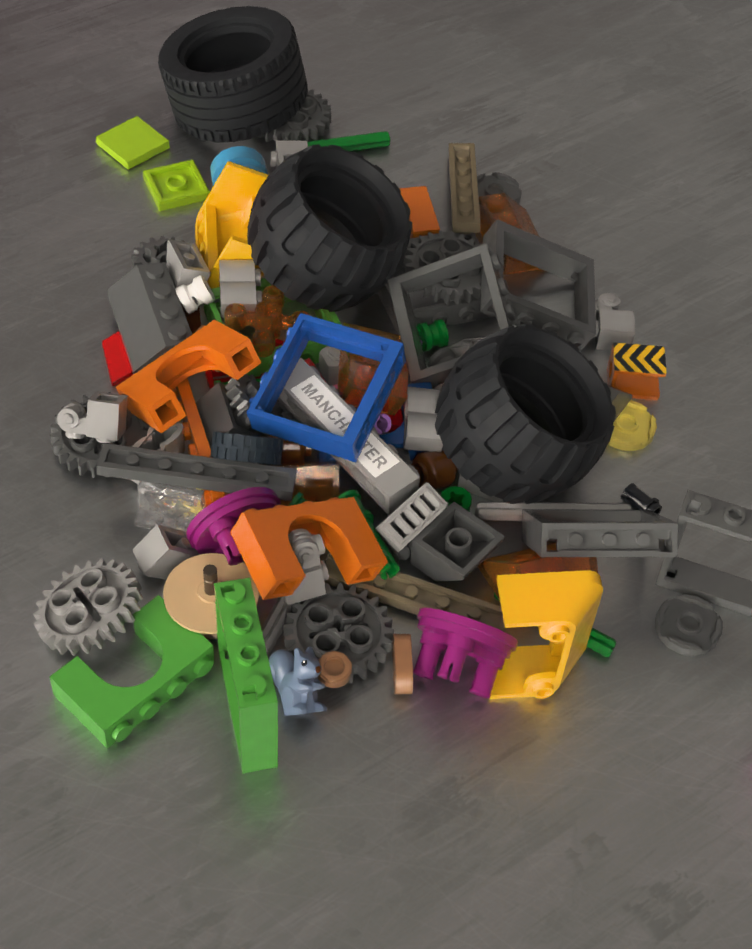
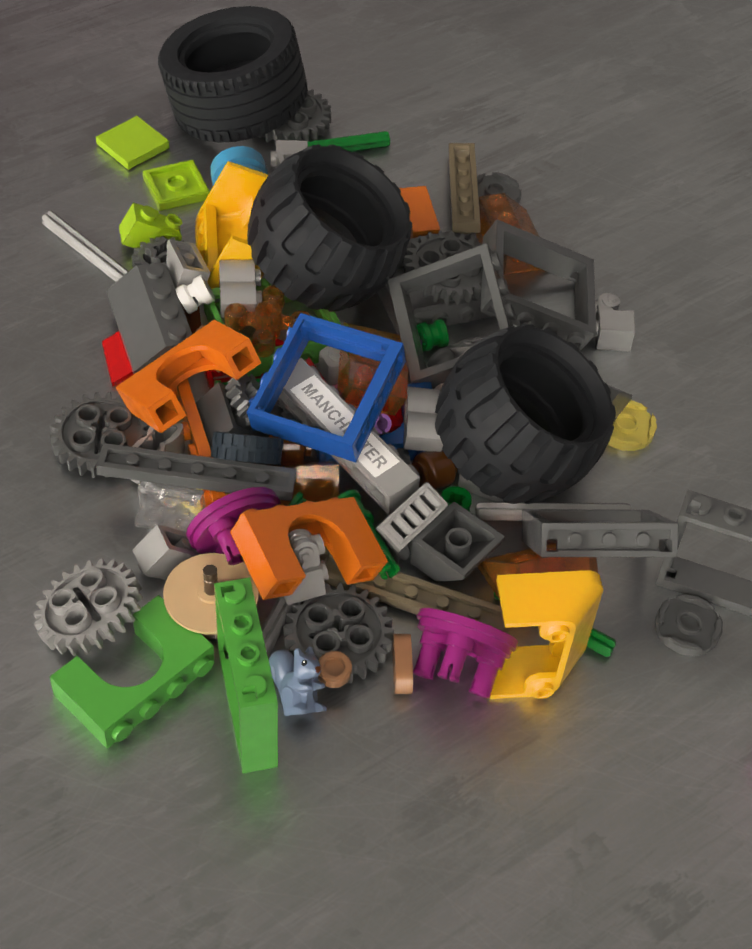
(84, 246): none -> light grey axle
(103, 420): light grey brick -> none
(146, 223): none -> lime brick
(636, 369): piece -> none
(640, 500): black pin -> none

